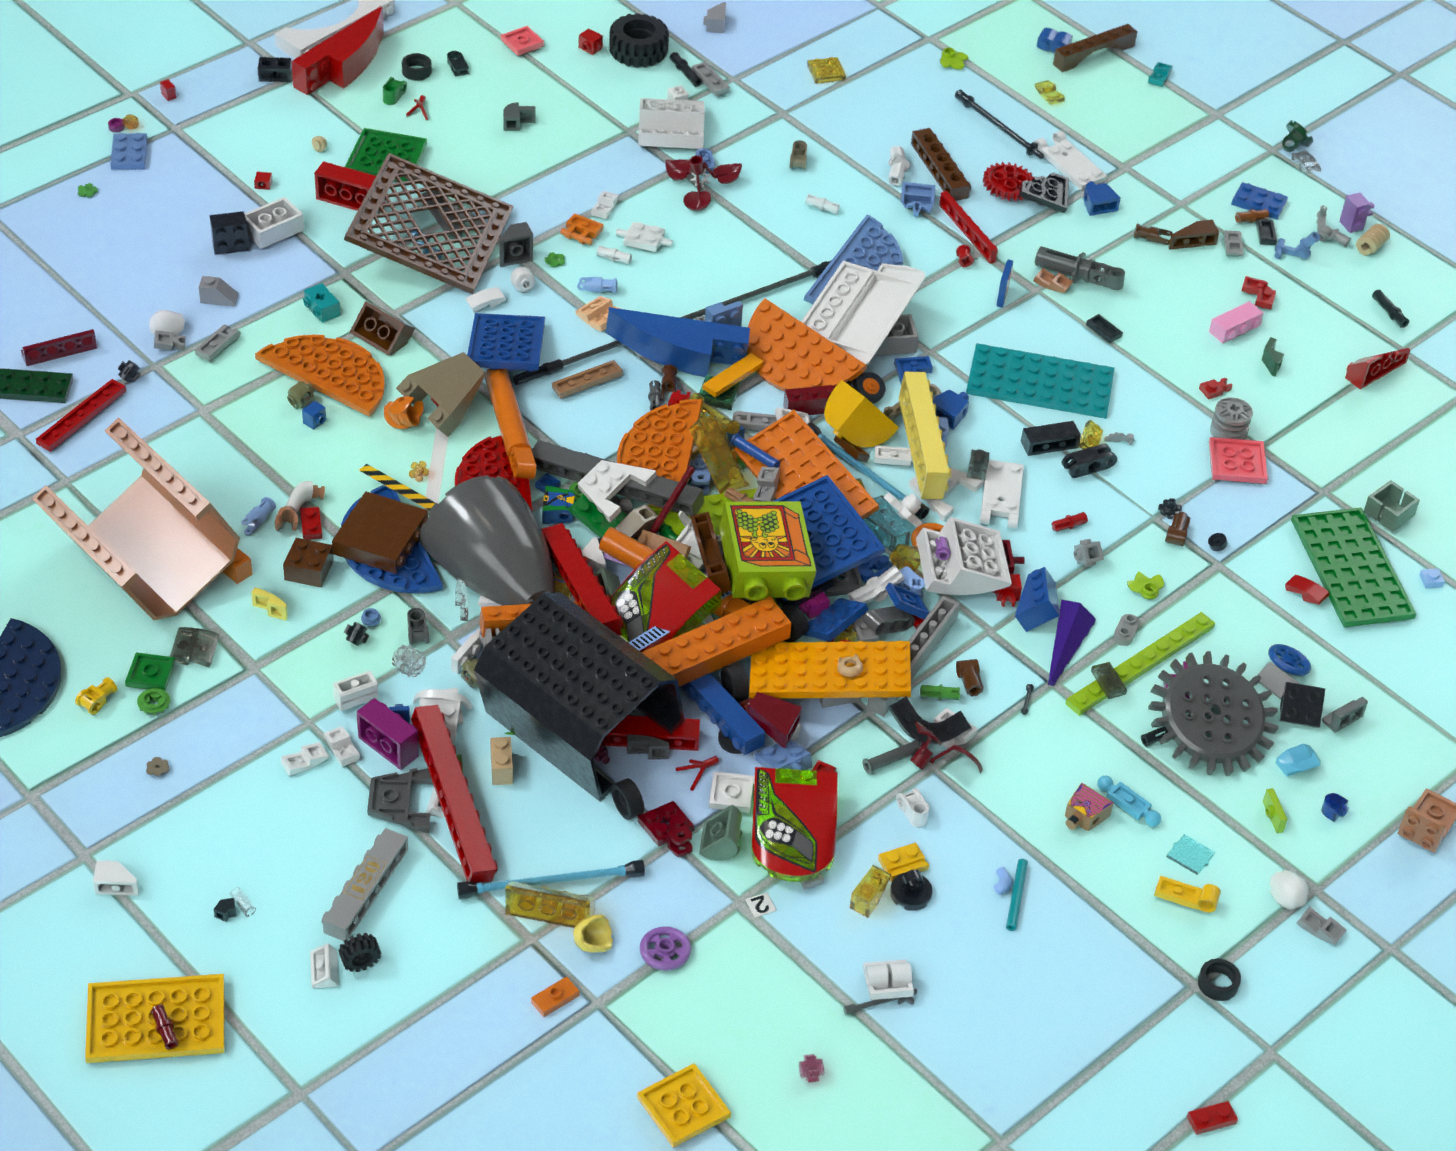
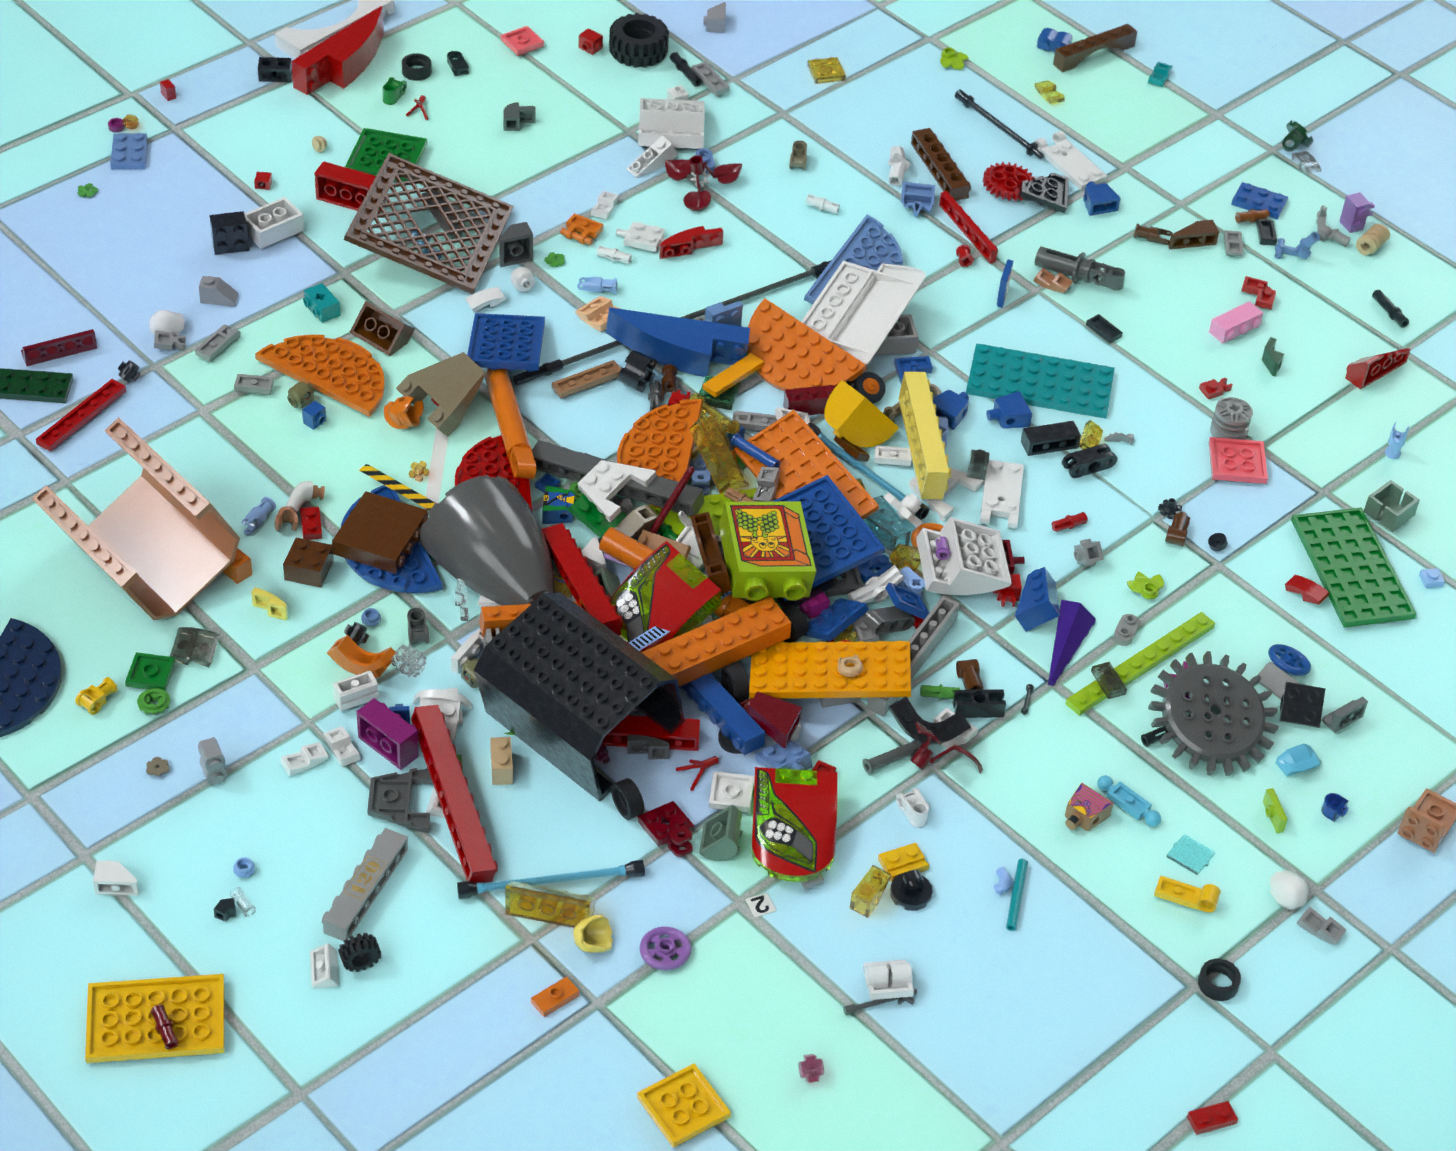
(212, 761): none -> light grey brick
(242, 863): none -> light blue plate
(253, 384): none -> light grey plate
(357, 660): none -> orange arch
(637, 370): none -> black brick
(653, 158): none -> white slope
(687, 240): none -> red slope
(980, 703): none -> black piece
(1010, 411): none -> blue torso
(1396, 441): none -> light blue piece

